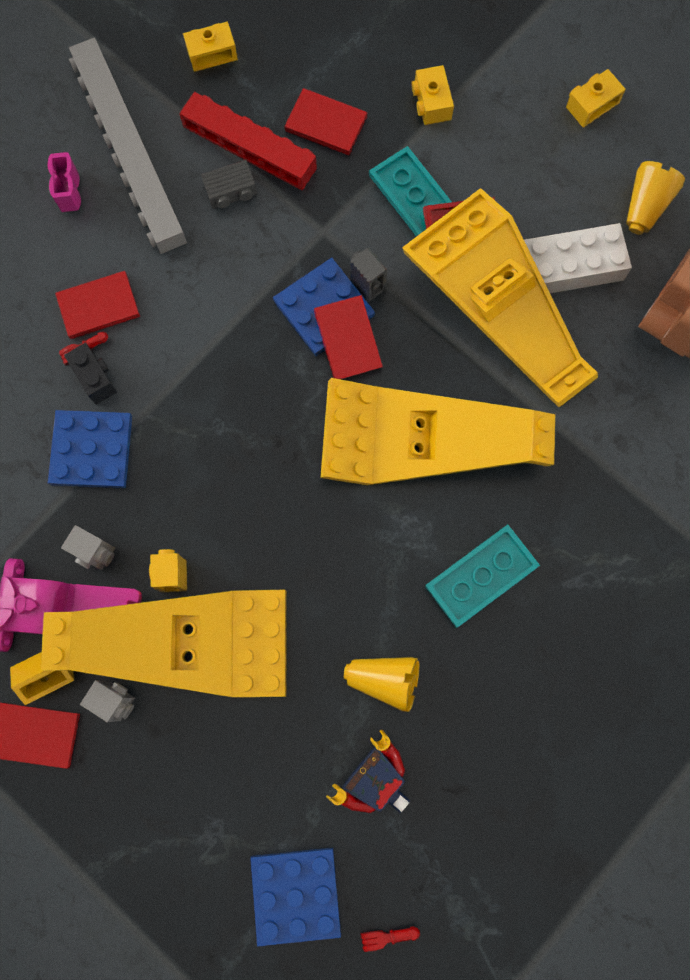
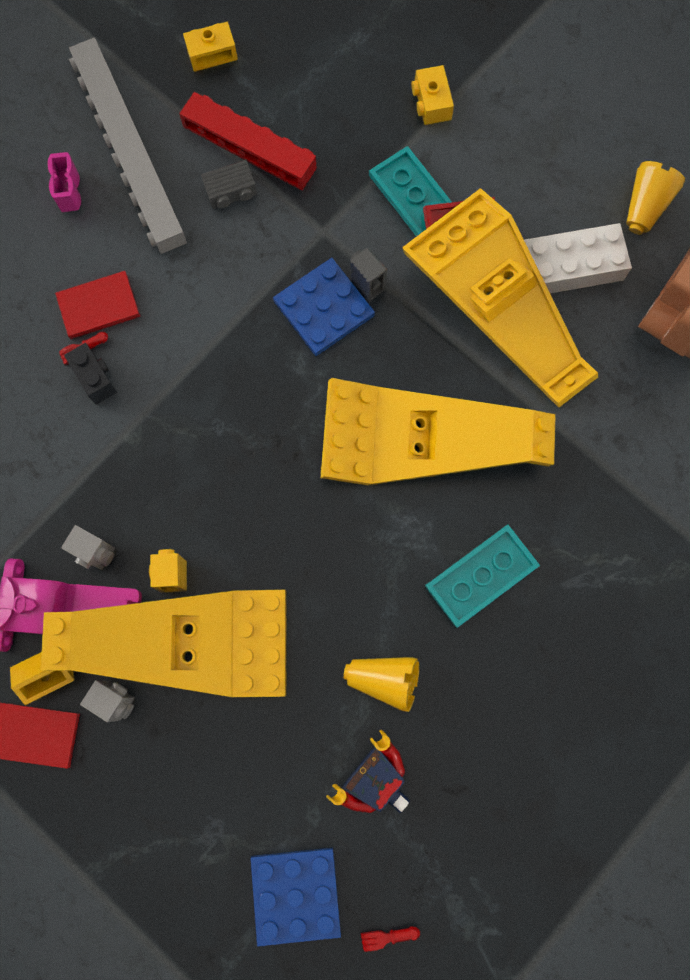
(90, 449): blue plate -> none
(326, 121): red tile -> none
(348, 337): red tile -> none
(595, 97): yellow brick -> none

